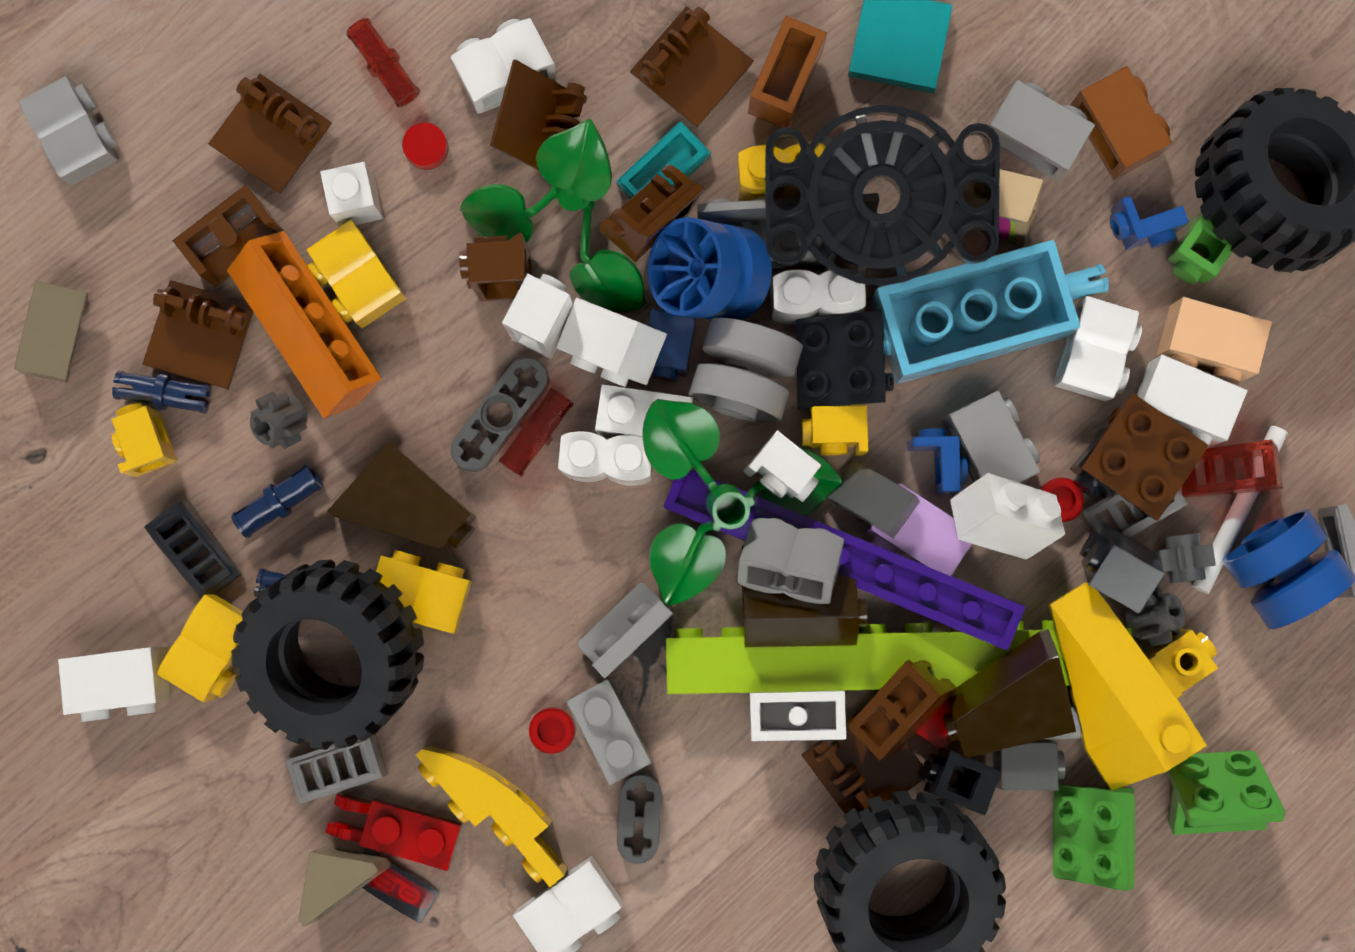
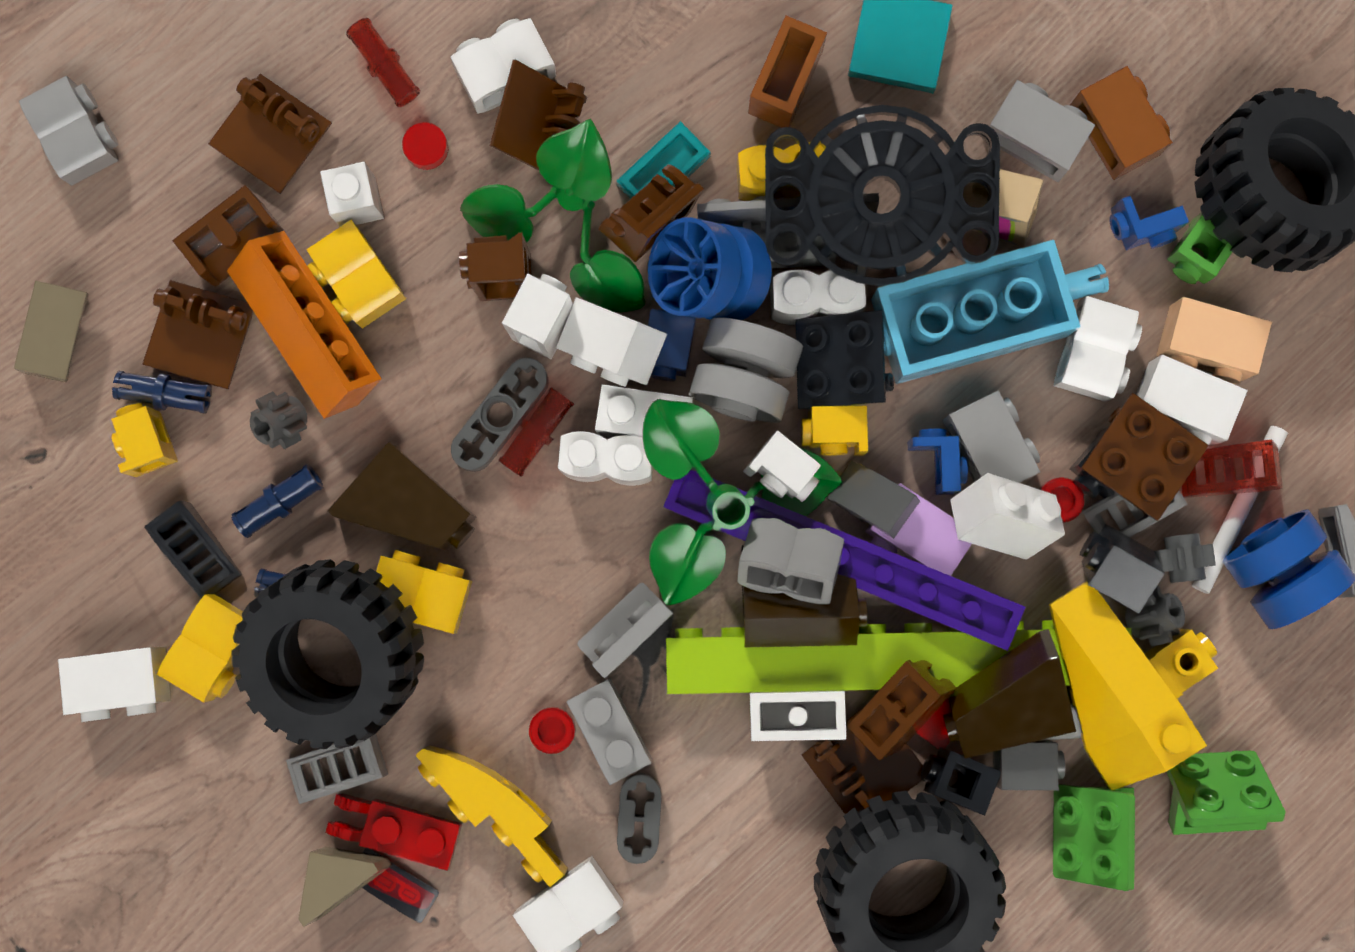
(692, 65): reddish brown hinge -> none

